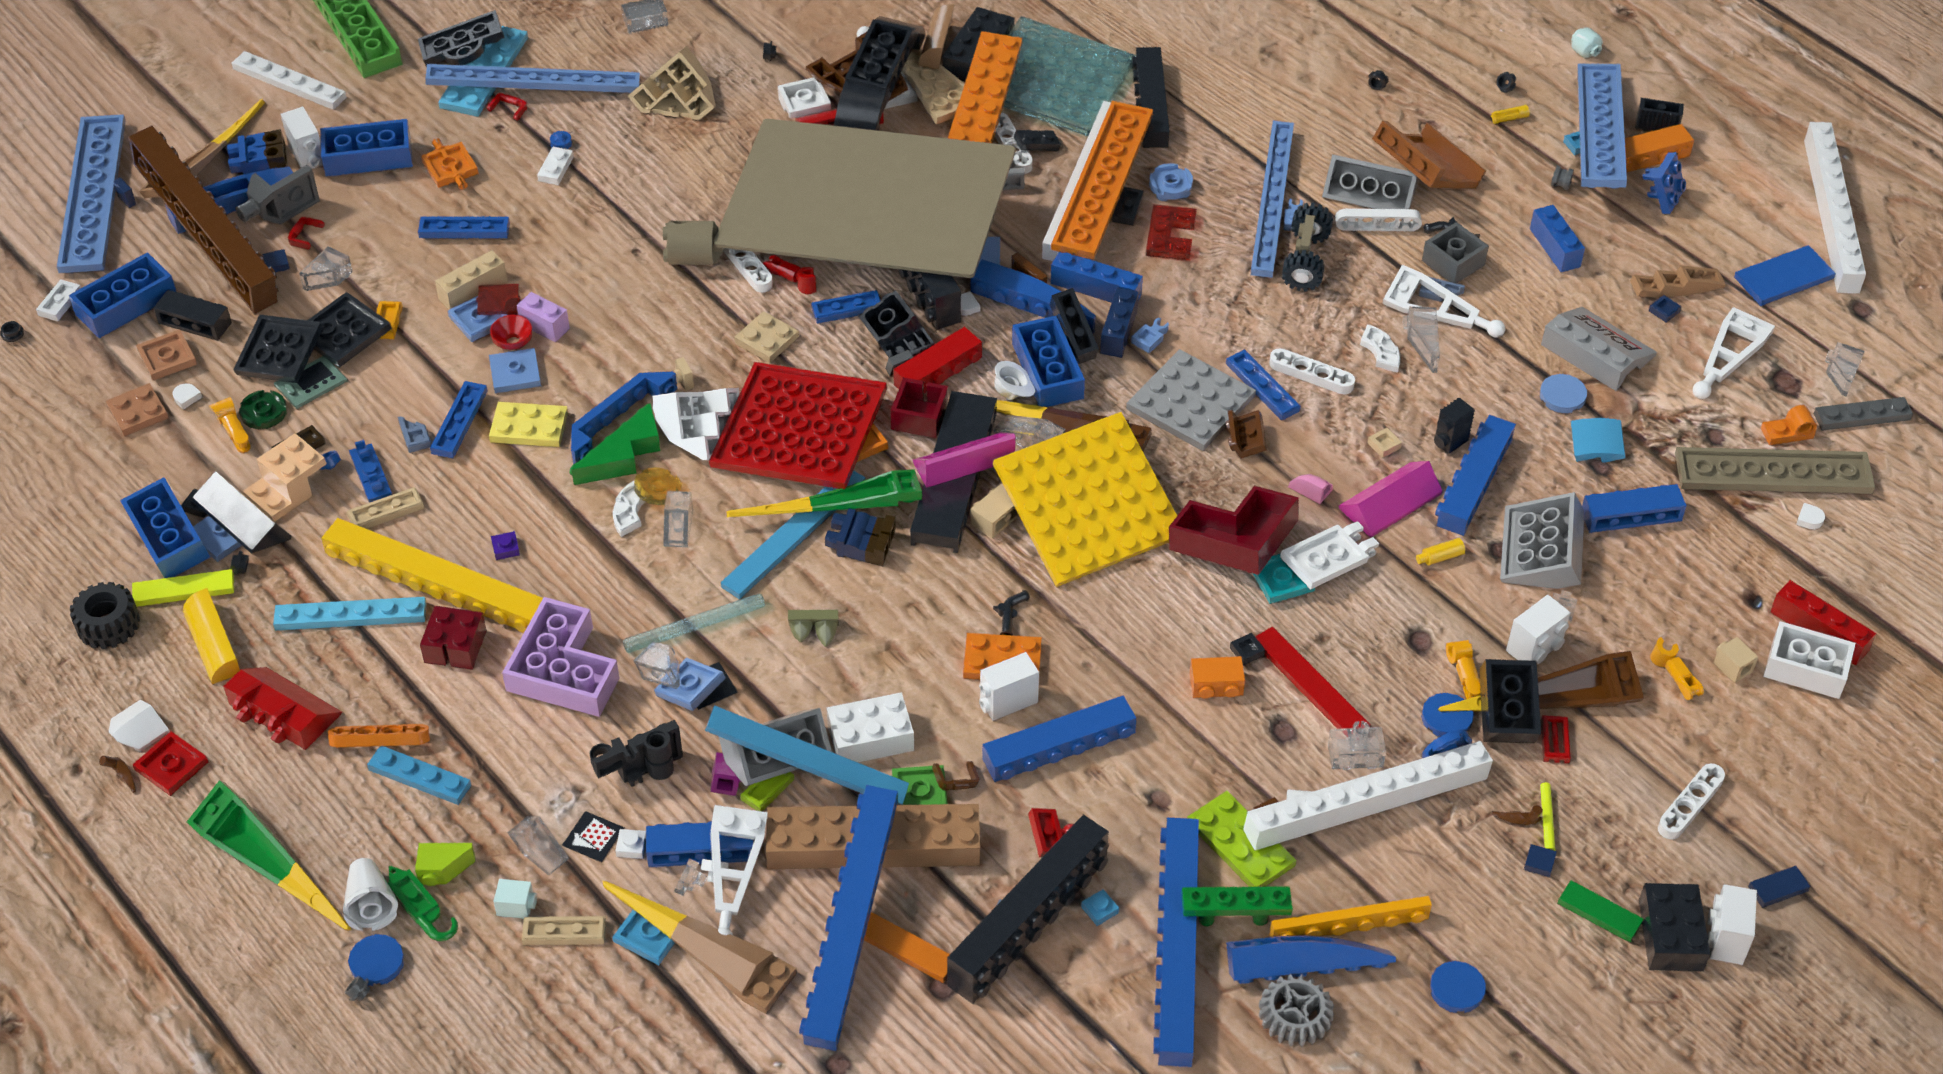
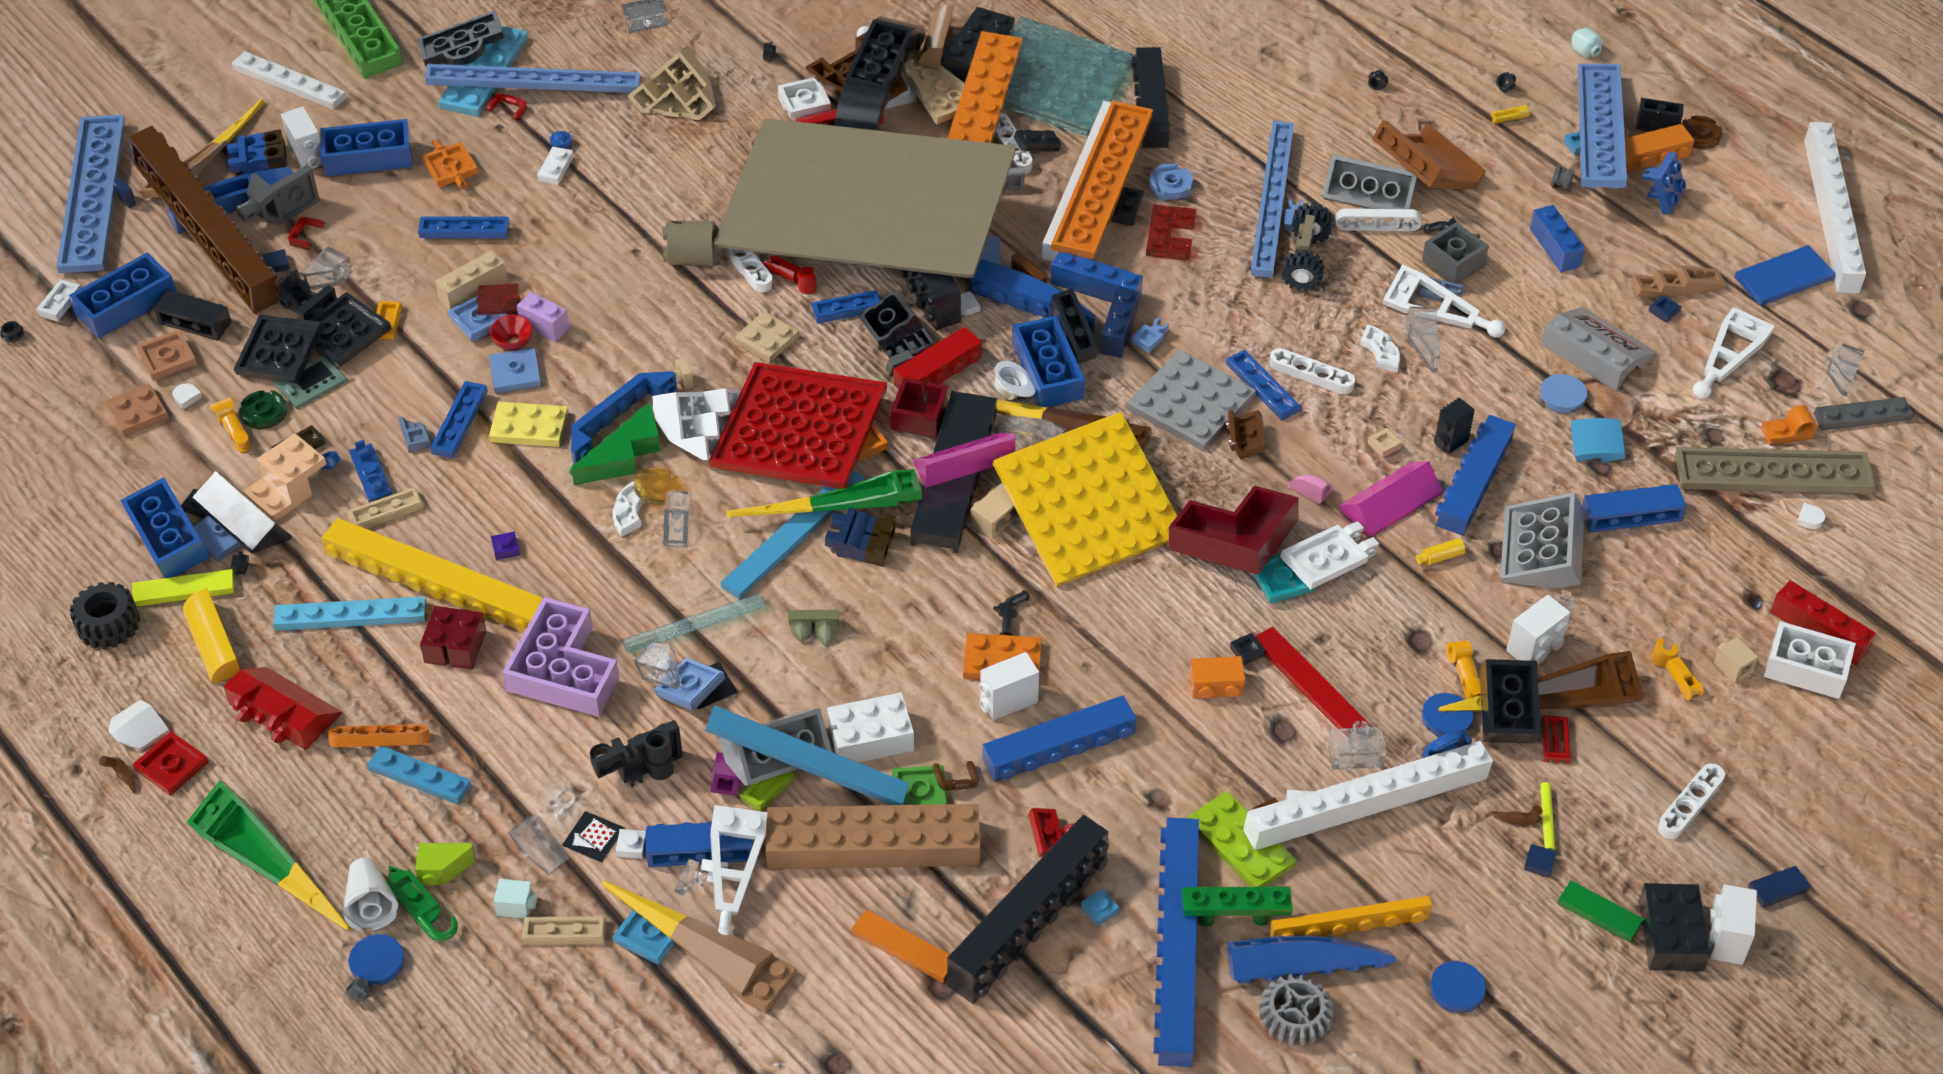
(294, 291): none -> black tile
(850, 918): blue brick -> none
(1703, 131): none -> reddish brown tile

